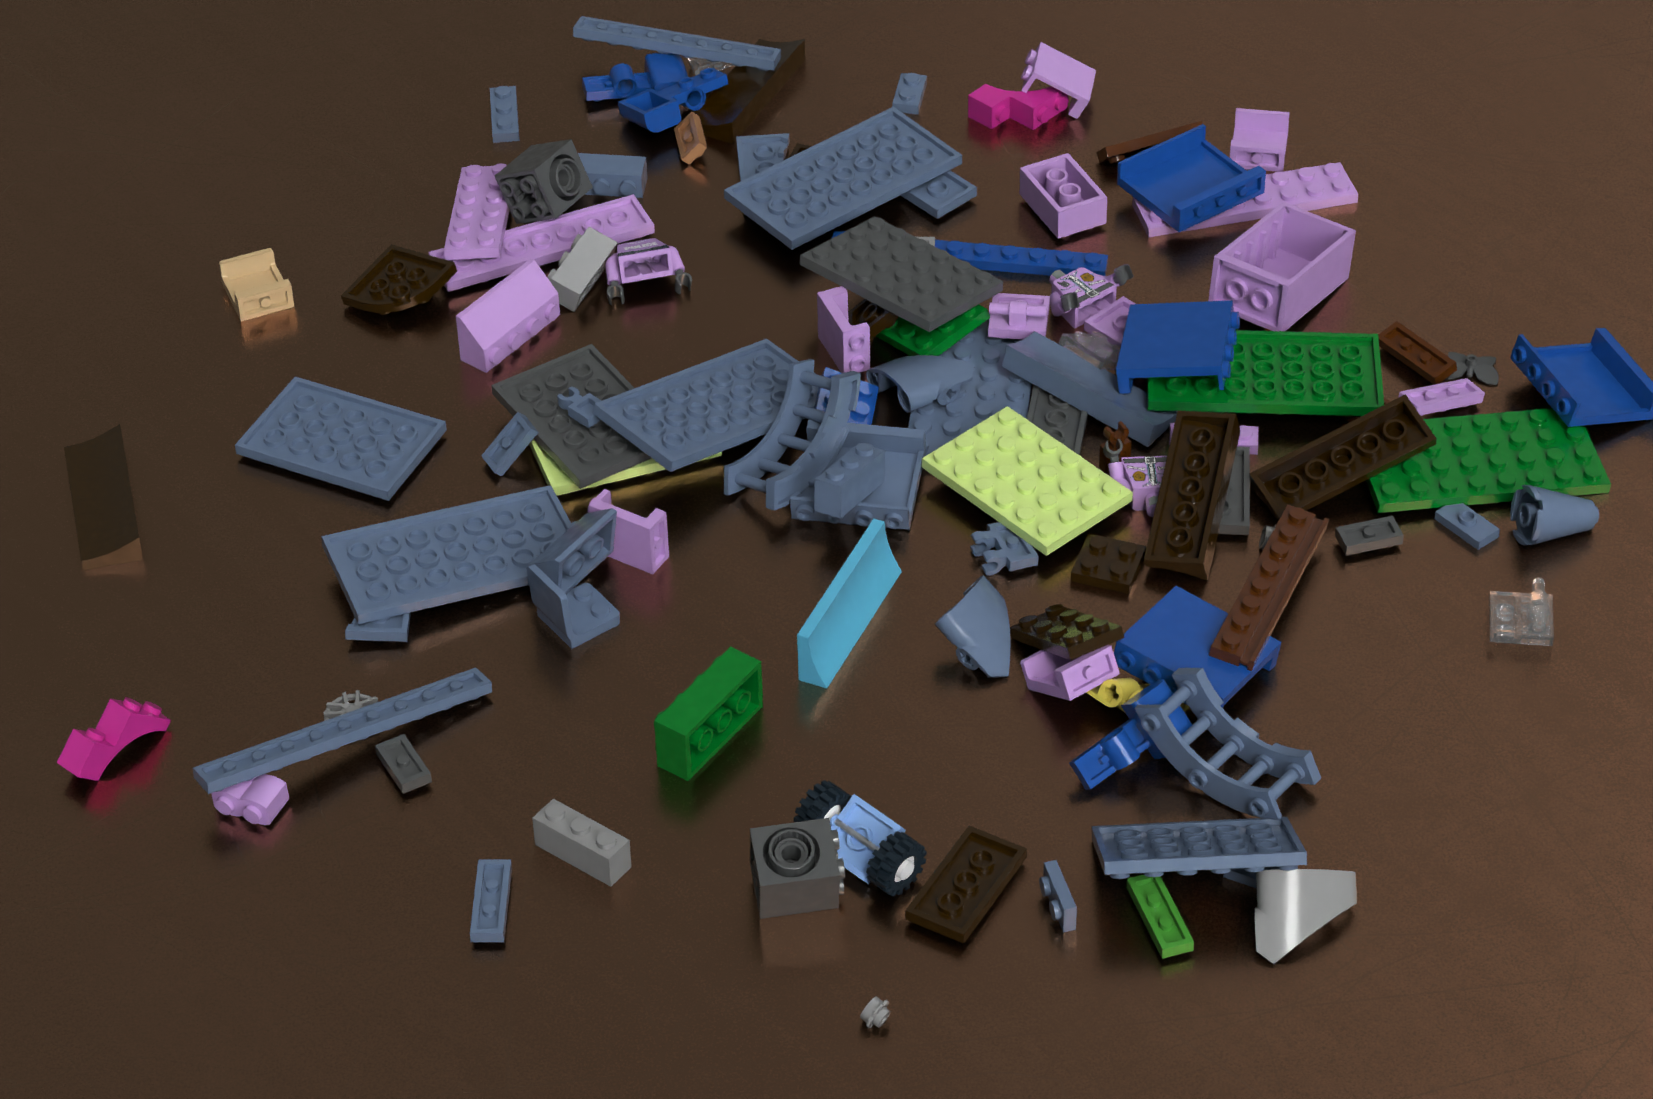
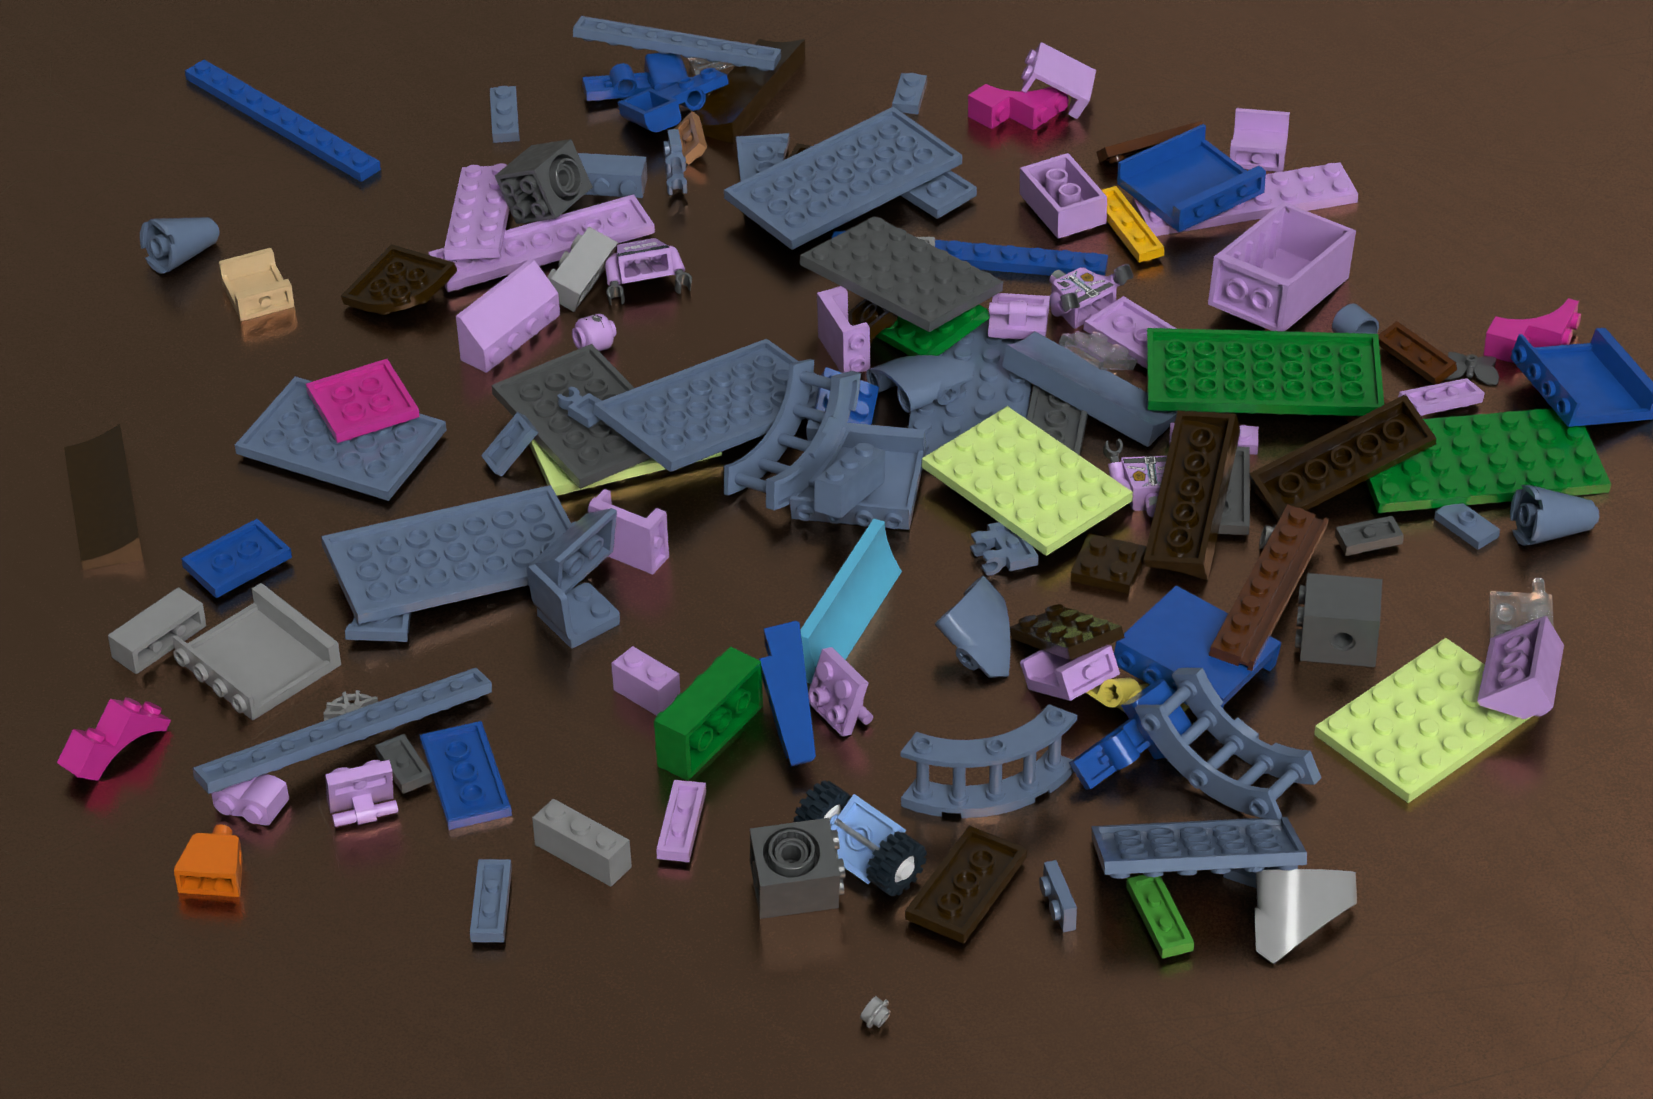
(152, 631): none -> light grey brick
(176, 240): none -> sand blue cone
(211, 864): none -> orange torso
(236, 558): none -> blue plate
(260, 654): none -> light grey panel
(283, 120): none -> blue plate
(359, 790): none -> lavender plate
(362, 400): none -> dark pink plate
(465, 775): none -> blue tile
(594, 330): none -> lavender head
(645, 680): none -> lavender brick
(674, 163): none -> sand blue plate
(681, 821): none -> lavender plate
(788, 691): none -> blue wedge
(838, 692): none -> lavender plate
(998, 795): none -> sand blue fence
(1121, 433): reddish brown plate -> none
(1131, 227): none -> yellow plate
(1177, 341): blue panel -> none
(1339, 619): none -> dark grey brick
(1354, 320): none -> sand blue piece
(1418, 722): none -> yellowish green plate
(1522, 670): none -> lavender slope
(1542, 331): none -> dark pink arch

